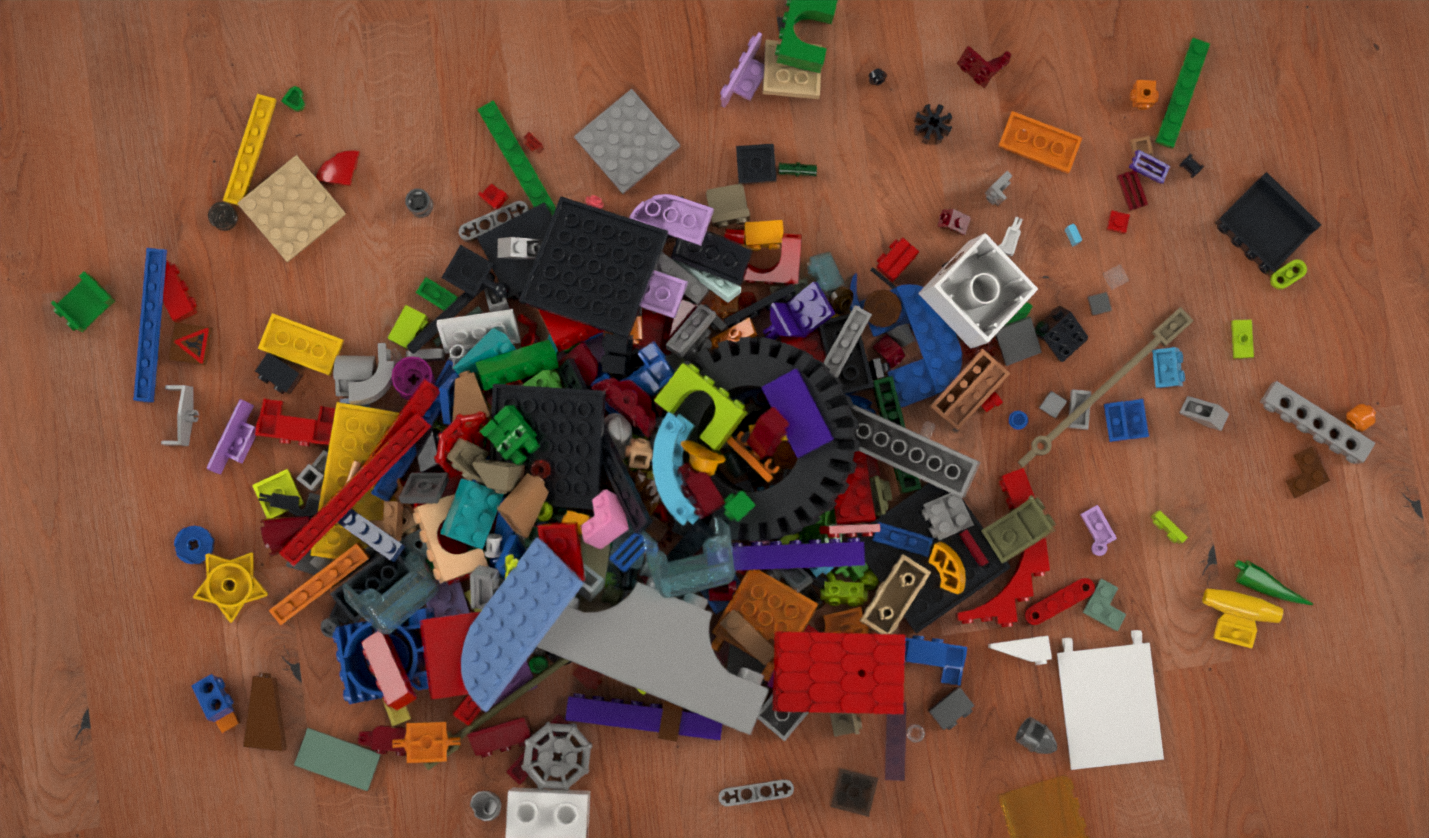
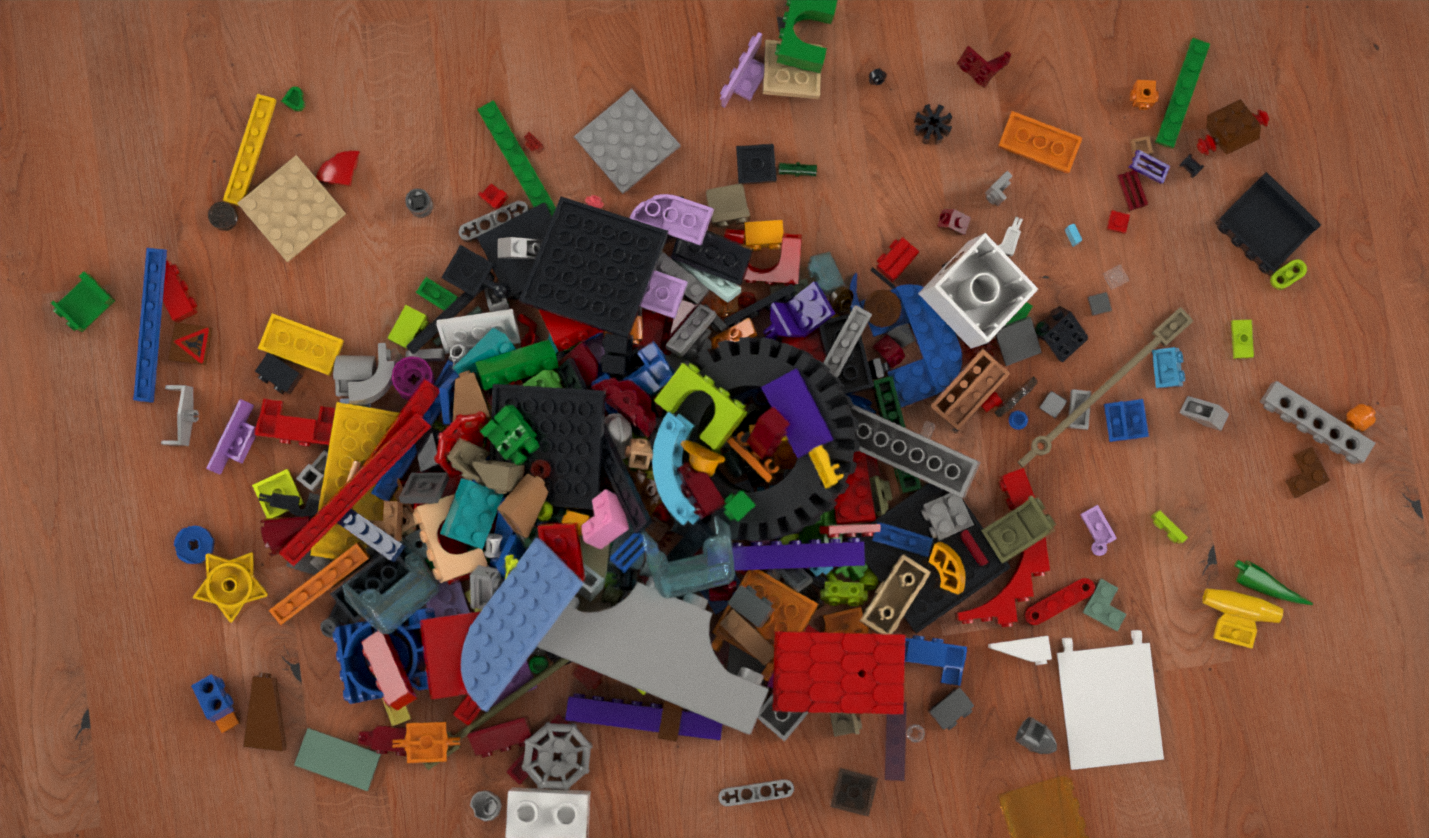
(751, 606): none -> dark grey brick
(826, 472): none -> yellow plate
(1016, 396): none -> clear smoke tile
(1232, 128): none -> reddish brown brick

